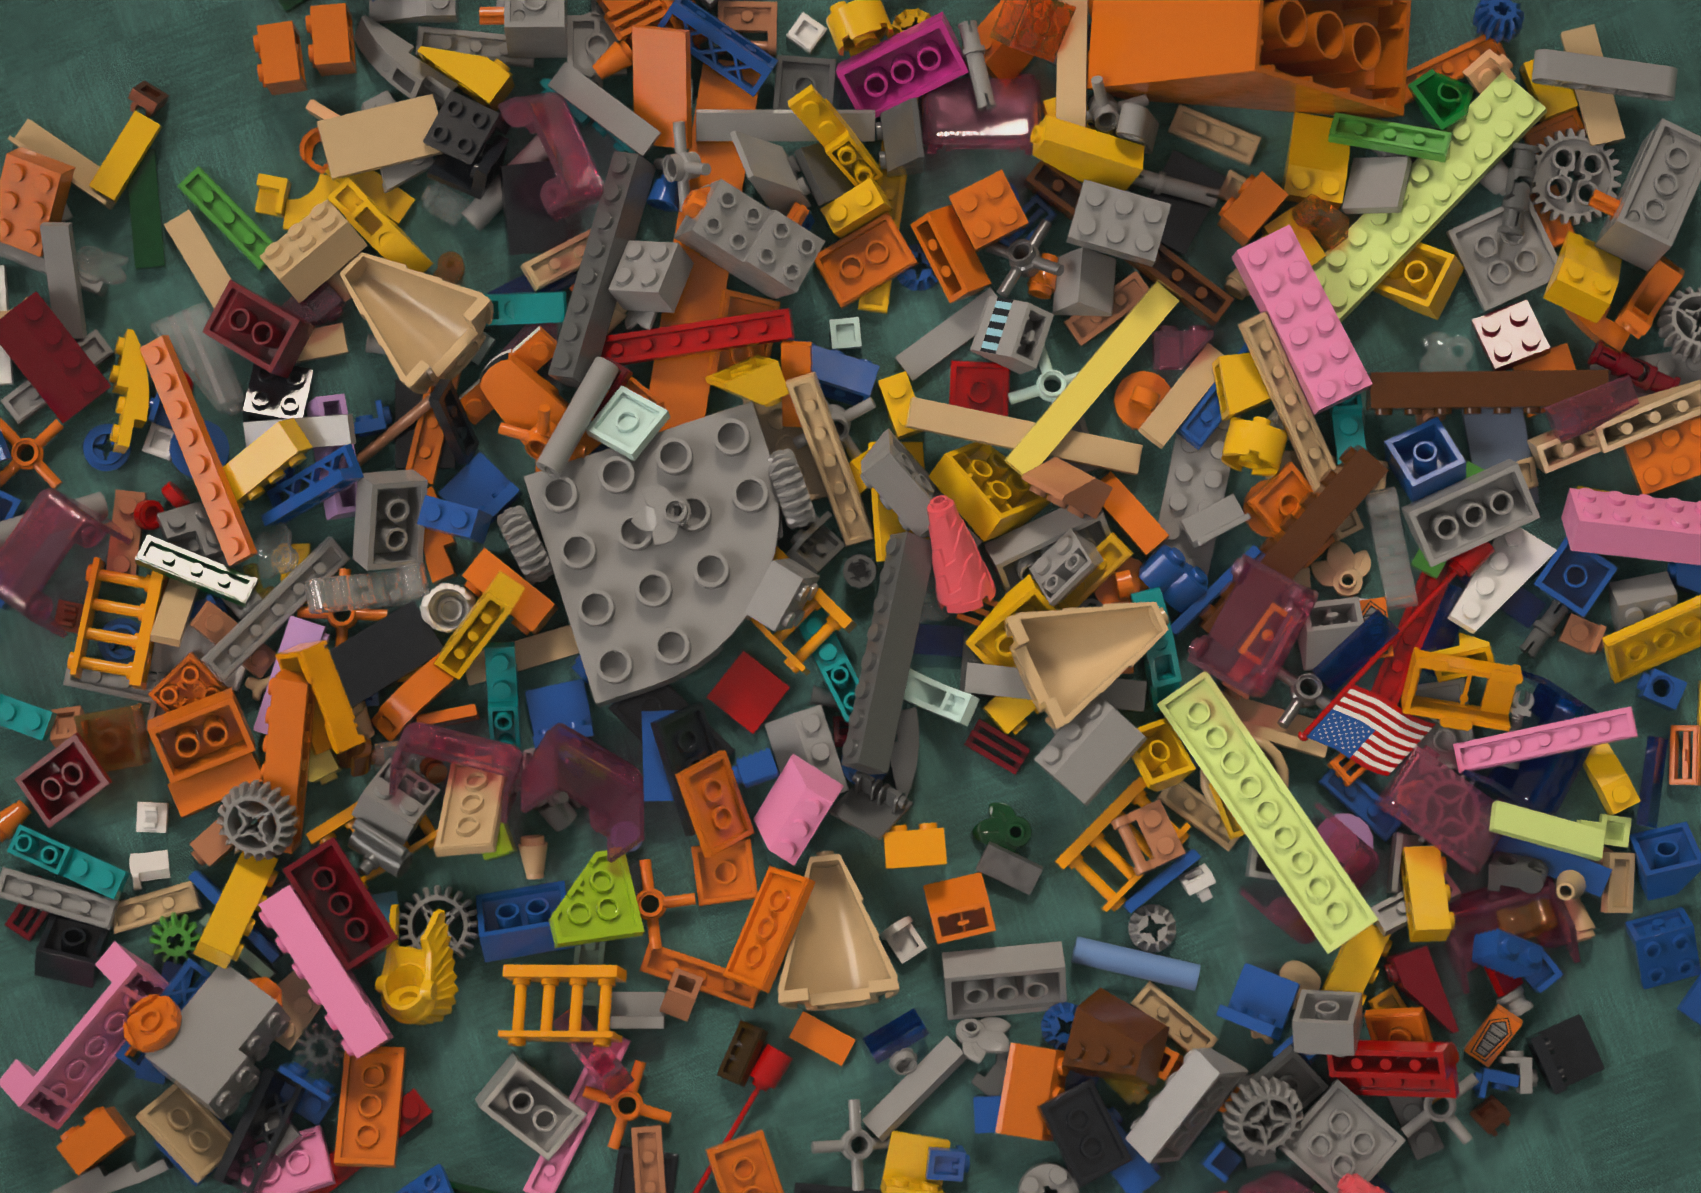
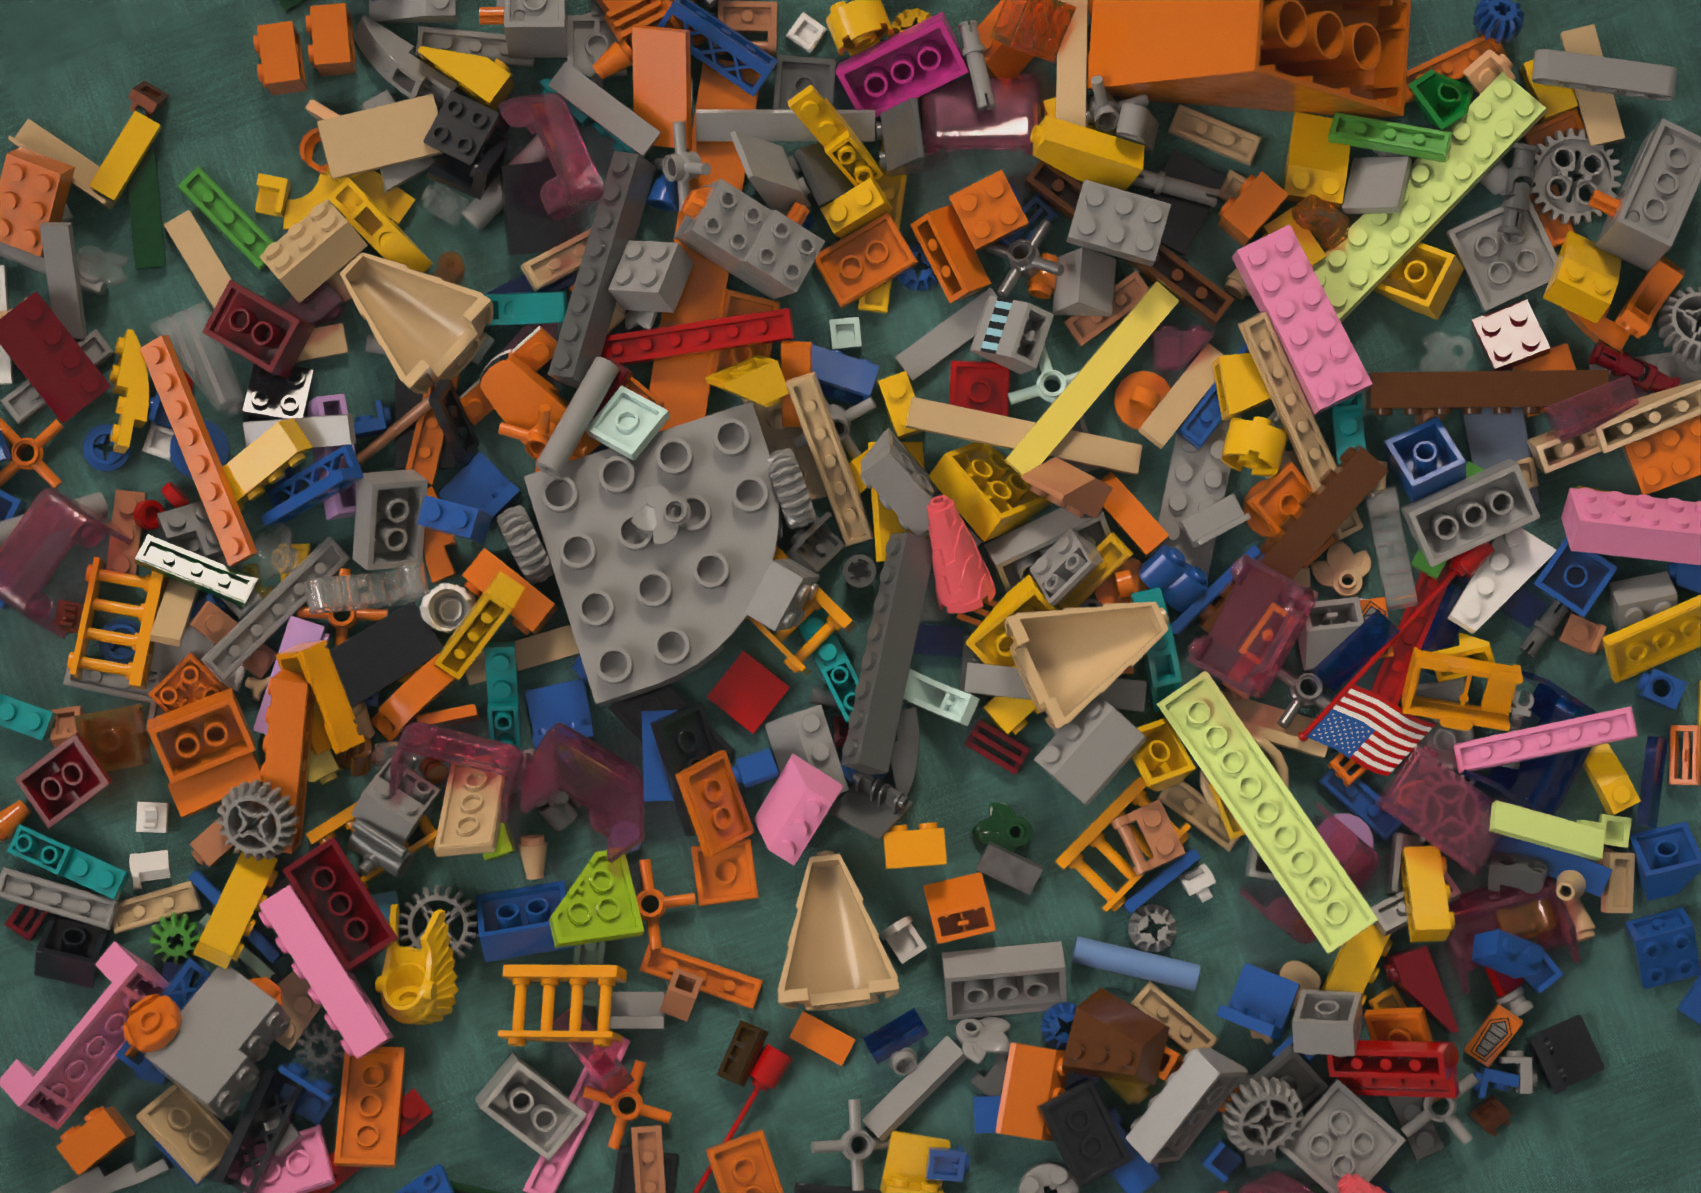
(769, 929): orange tile -> none

